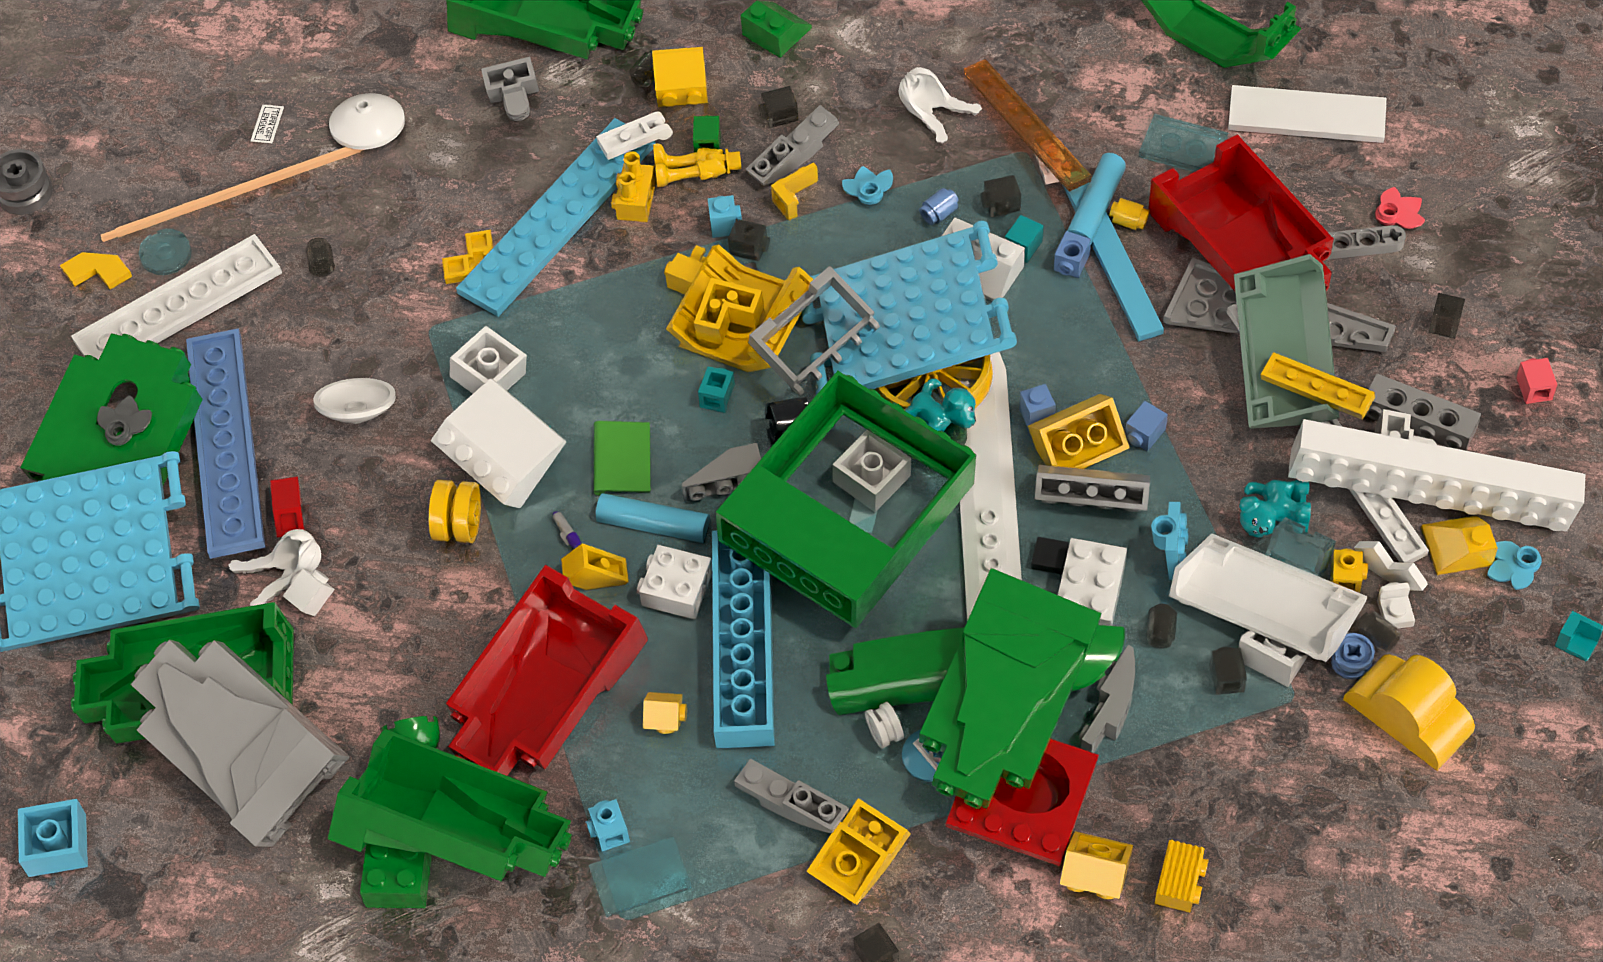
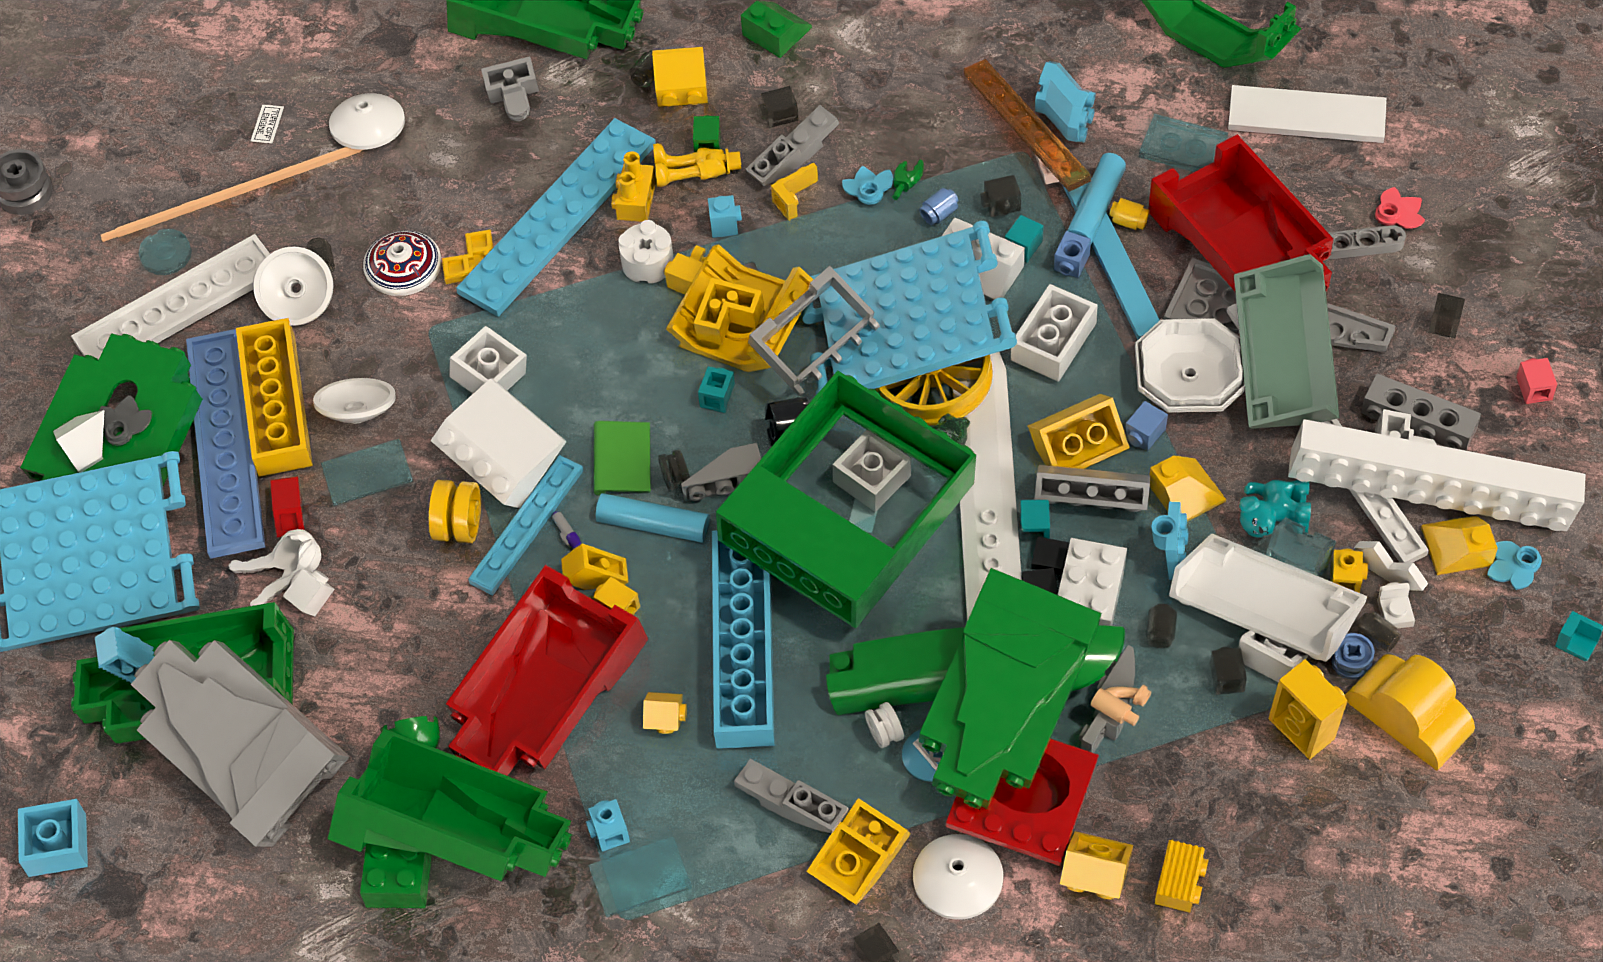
(82, 439): none -> white slope
(107, 266): yellow tile -> none
(121, 653): none -> medium azure brick
(273, 397): none -> yellow brick
(280, 273): none -> white dish
(366, 472): none -> clear light blue piece
(405, 271): none -> dish
(525, 525): none -> medium azure tile
(617, 594): none -> yellow brick
(634, 135): white plate -> none
(645, 252): none -> white brick
(675, 581): white brick -> none
(677, 469): none -> clear smoke wheel
(748, 240): clear smoke brick -> none
(904, 179): none -> green hand
(922, 91): white hair -> none
(956, 407): teal animal -> none
(960, 892): none -> white dish
(1035, 516): none -> teal panel
(1036, 404): medium blue brick -> none
(1042, 578): none -> black piece
(1054, 332): none -> white brick
(1065, 102): none -> medium azure brick
(1108, 702): none -> light nougat plant
(1185, 482): none -> yellow slope
(1190, 348): none -> white rock
(1307, 708): none -> yellow brick
(1318, 385): yellow plate -> none

